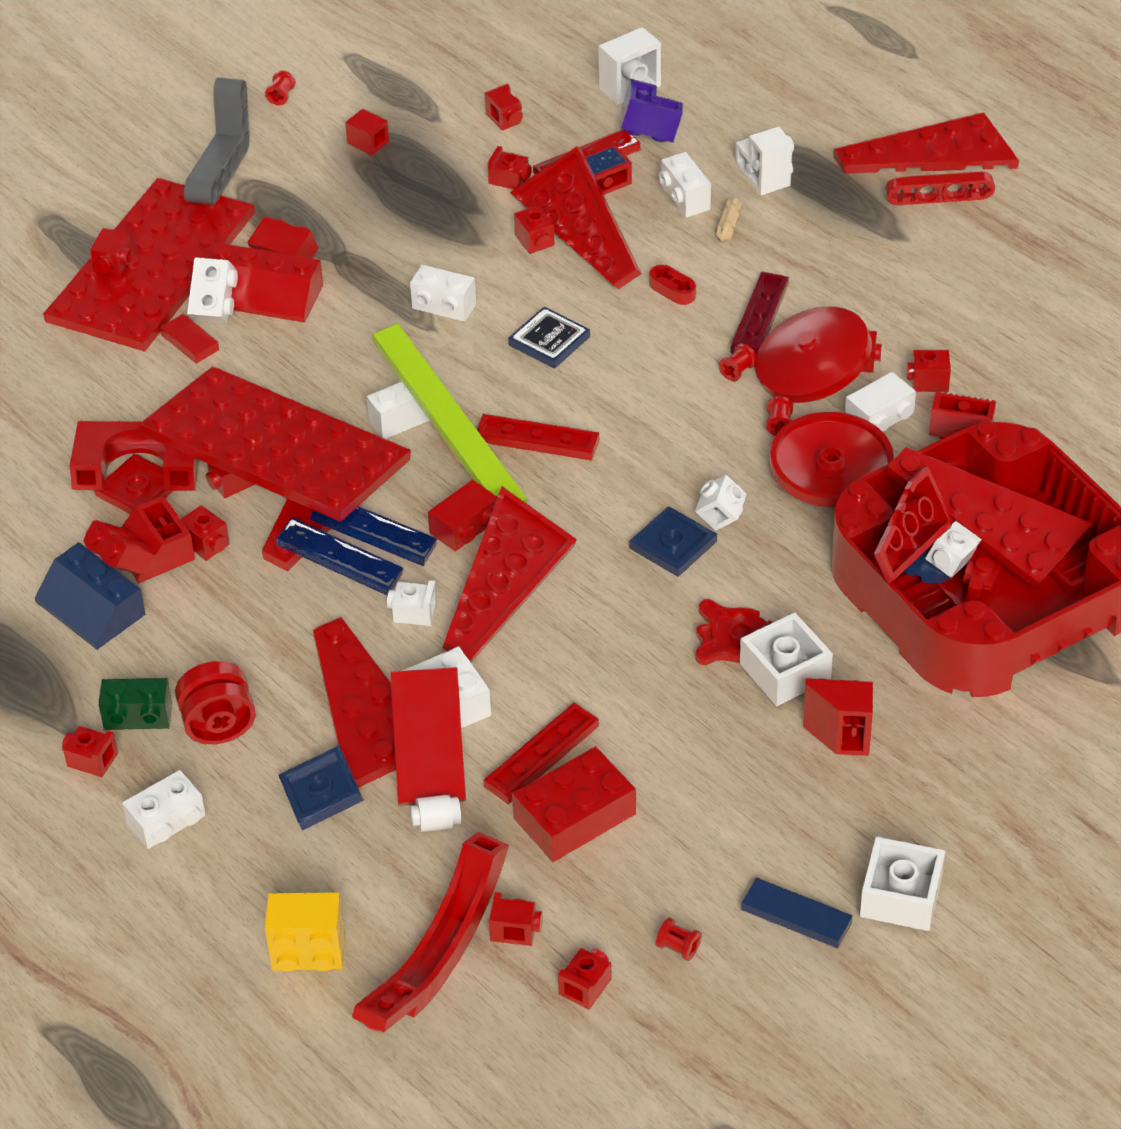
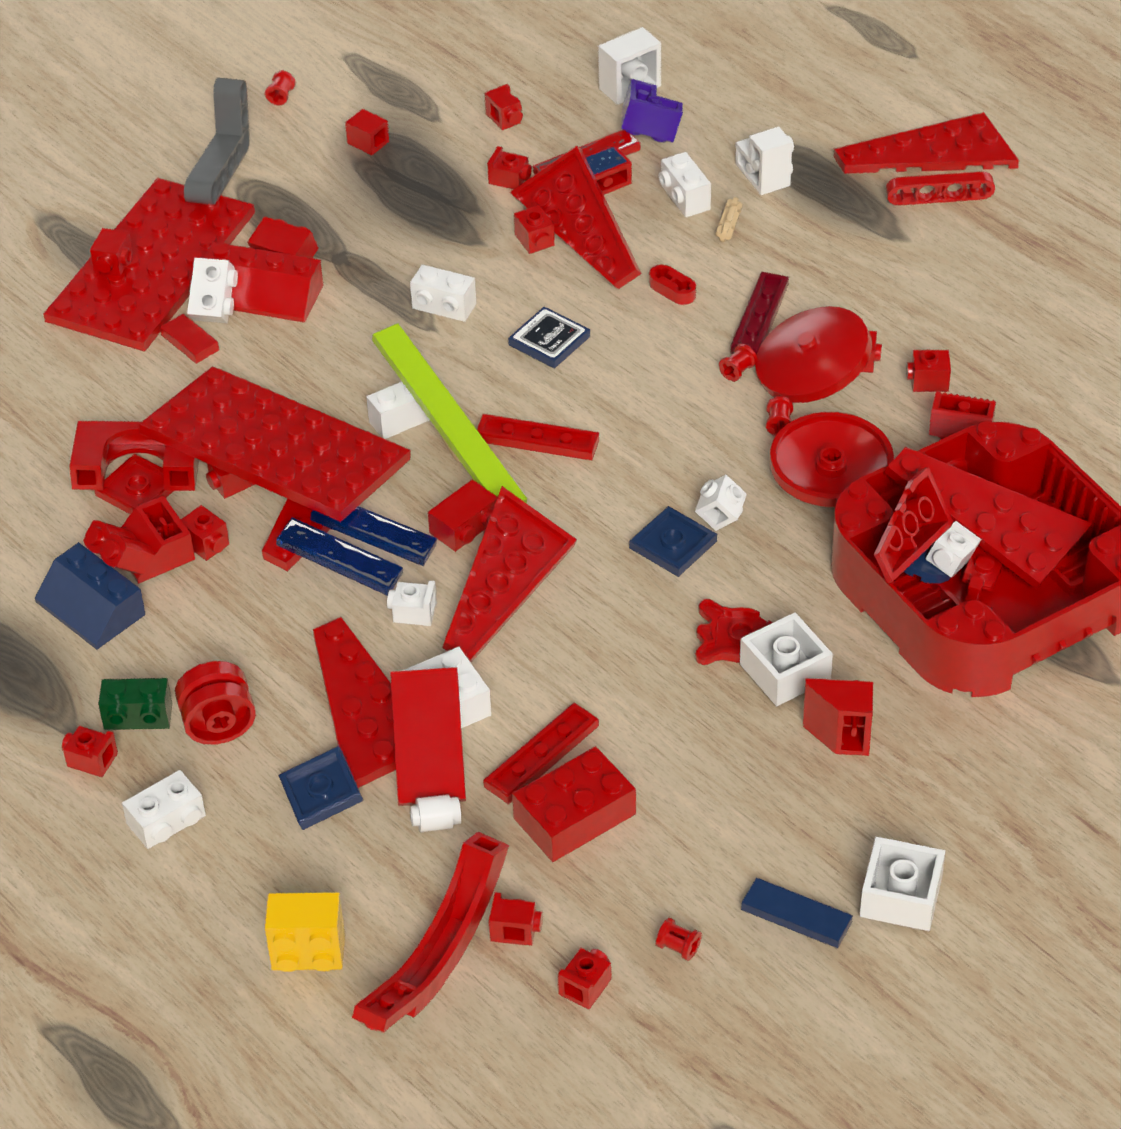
(883, 401): white brick -> none

